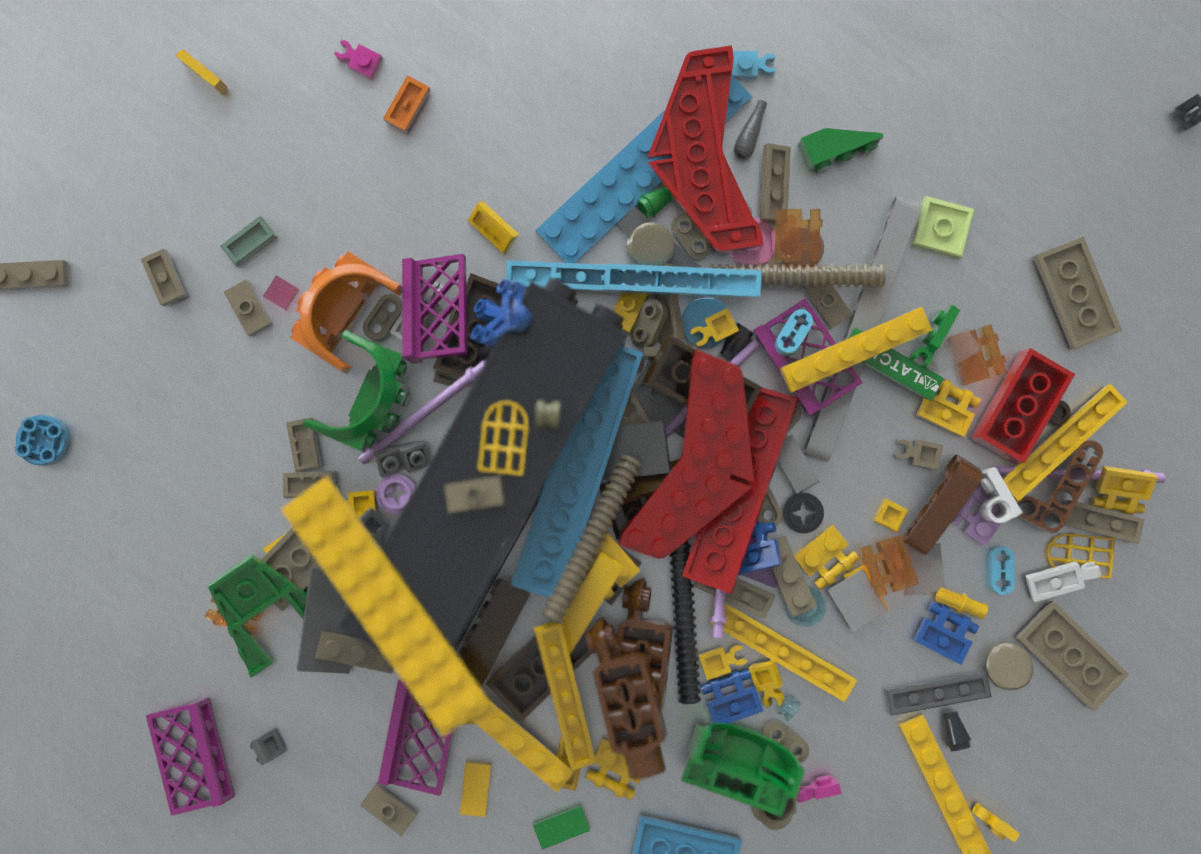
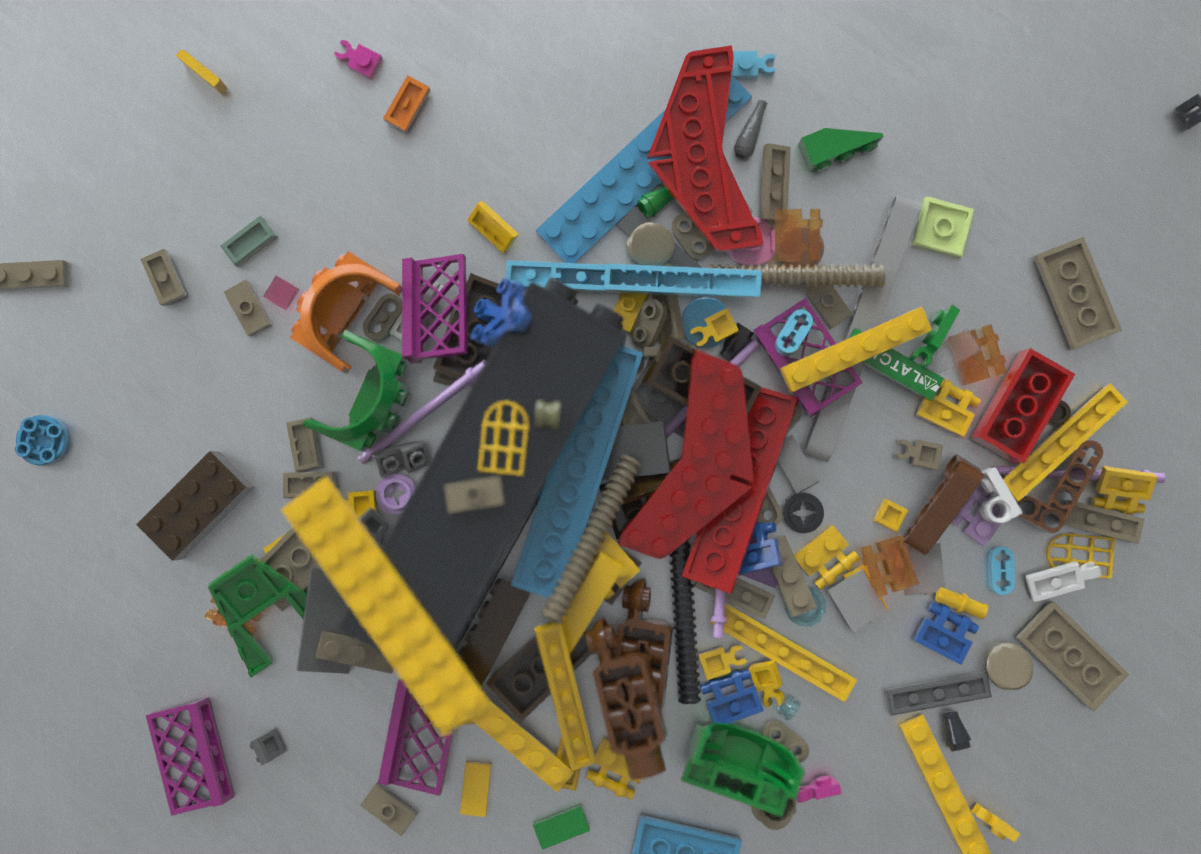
(195, 505): none -> dark brown brick

